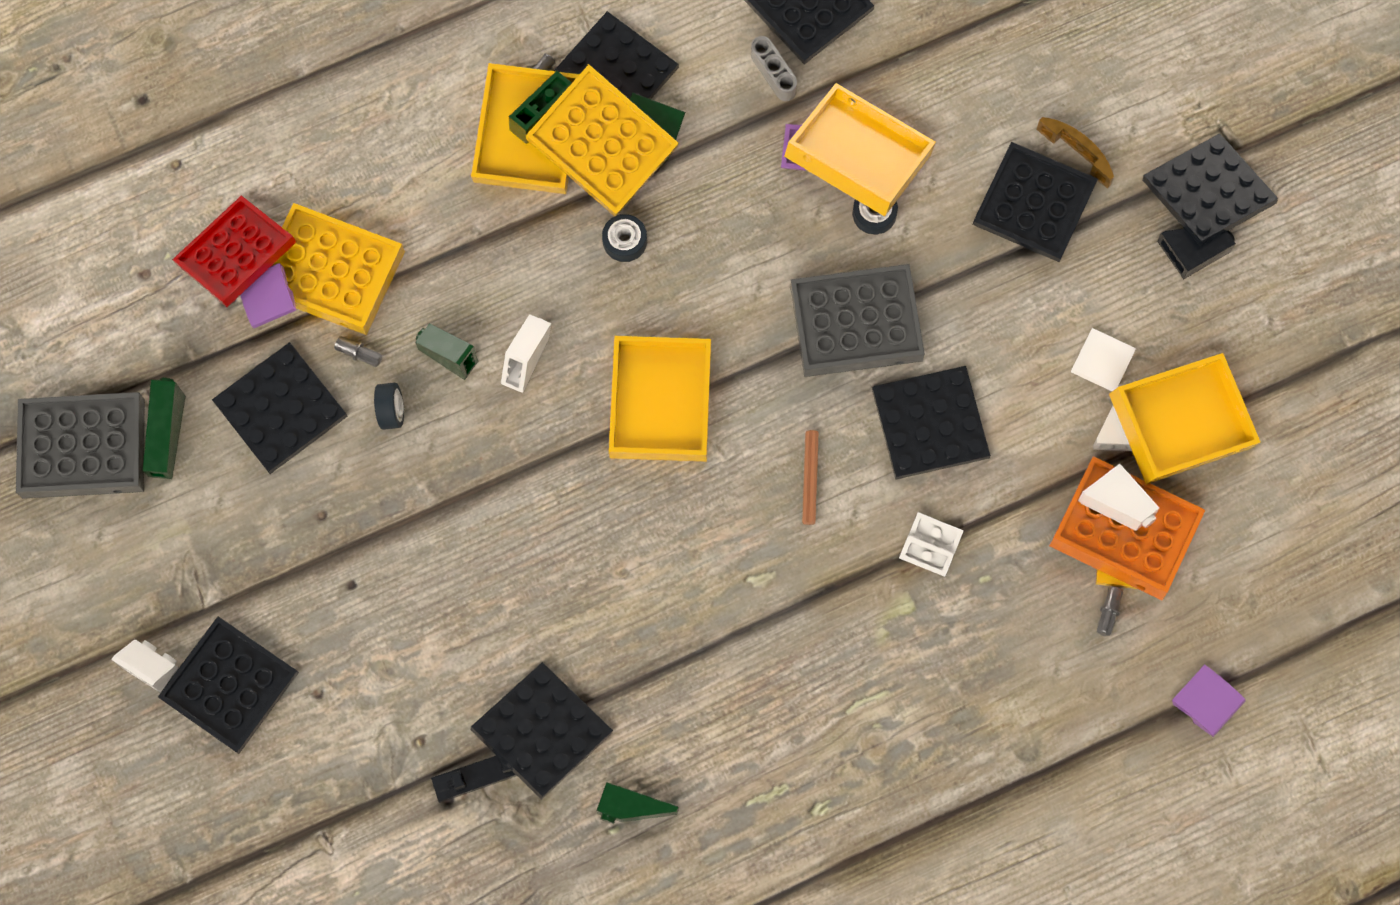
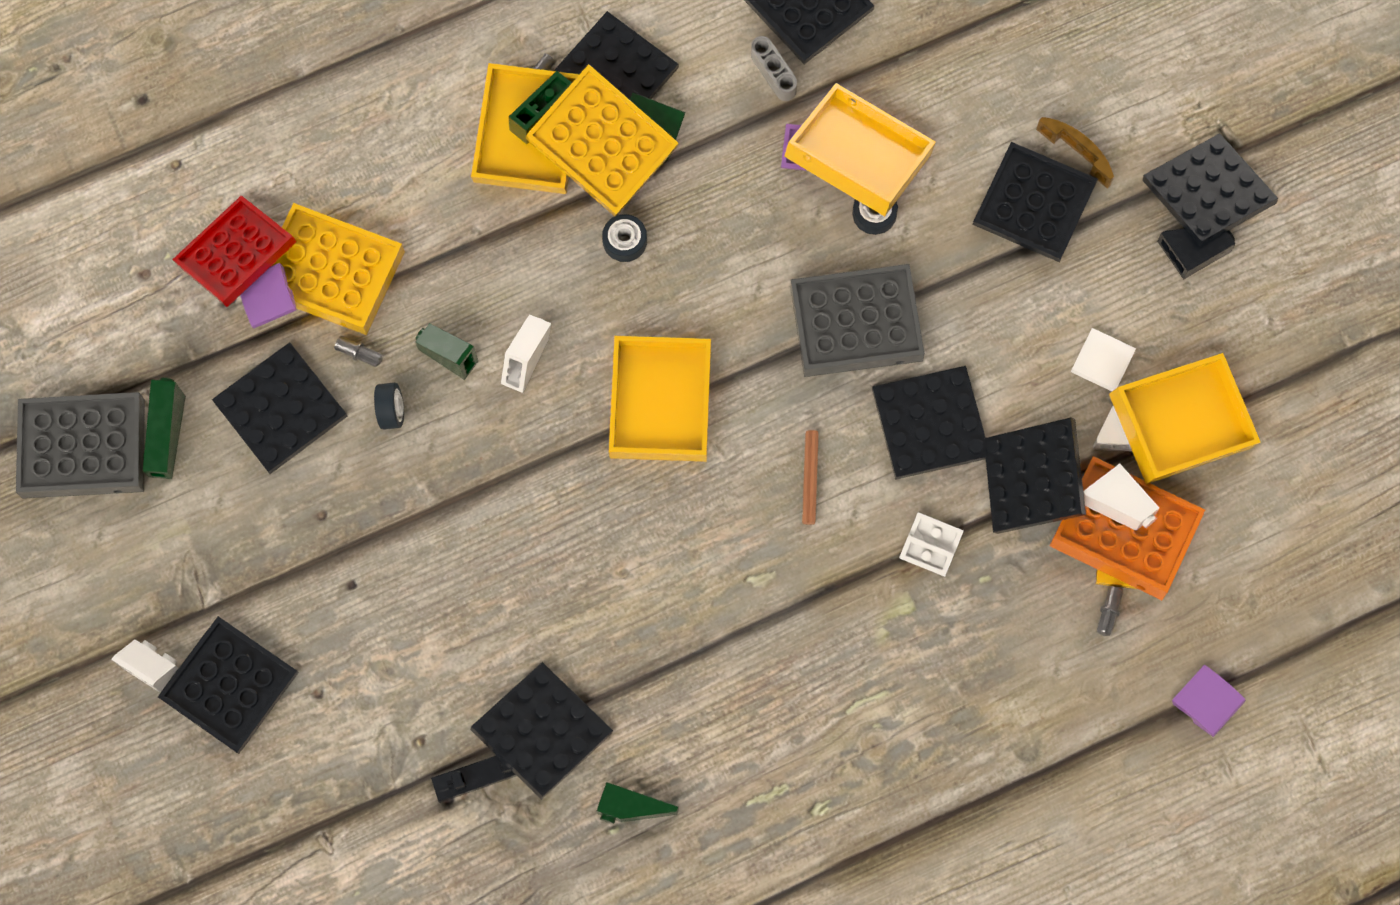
(1034, 476): none -> black plate

